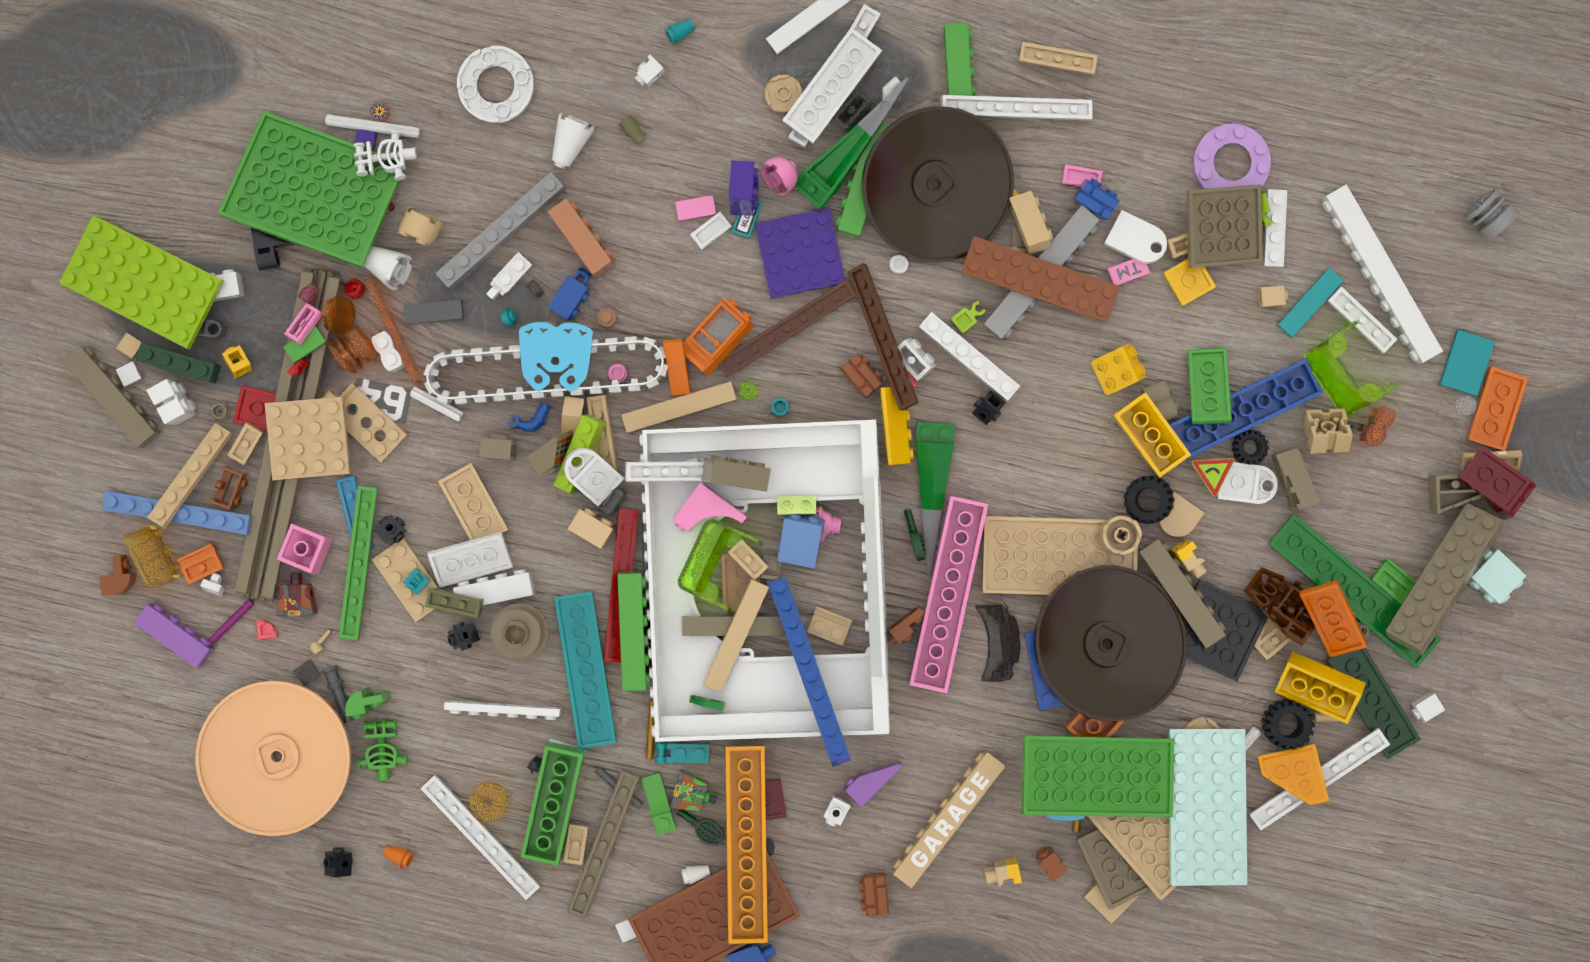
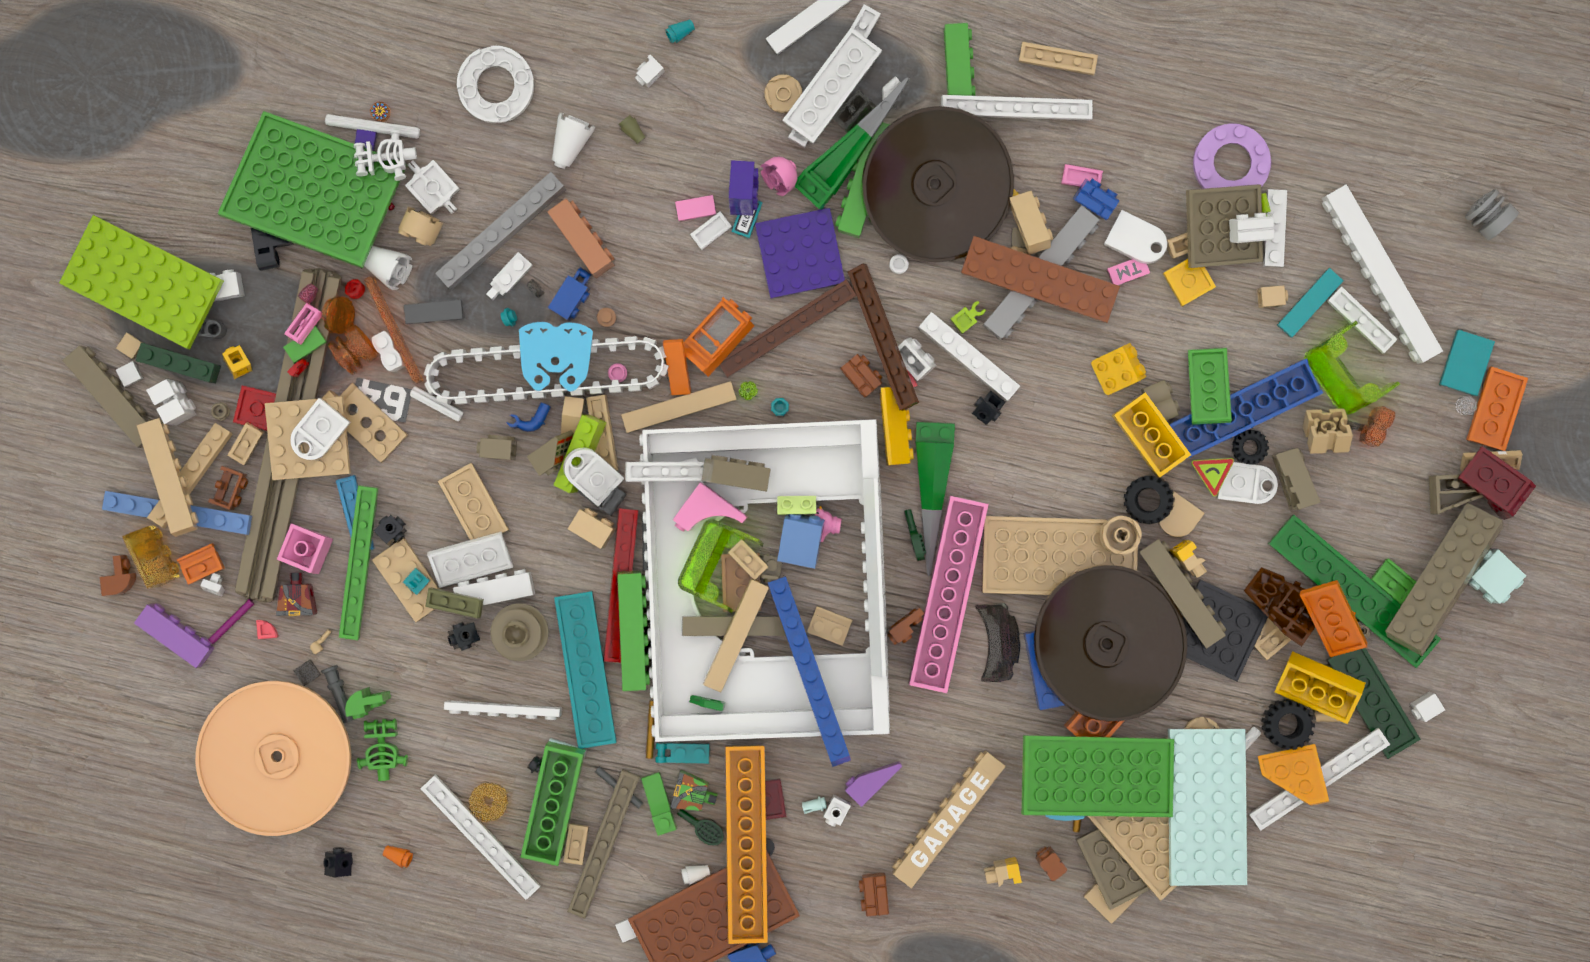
(167, 477): none -> tan brick
(319, 429): none -> white tile
(432, 187): none -> white plate
(814, 805): none -> light aqua pin
(1251, 228): none -> white brick

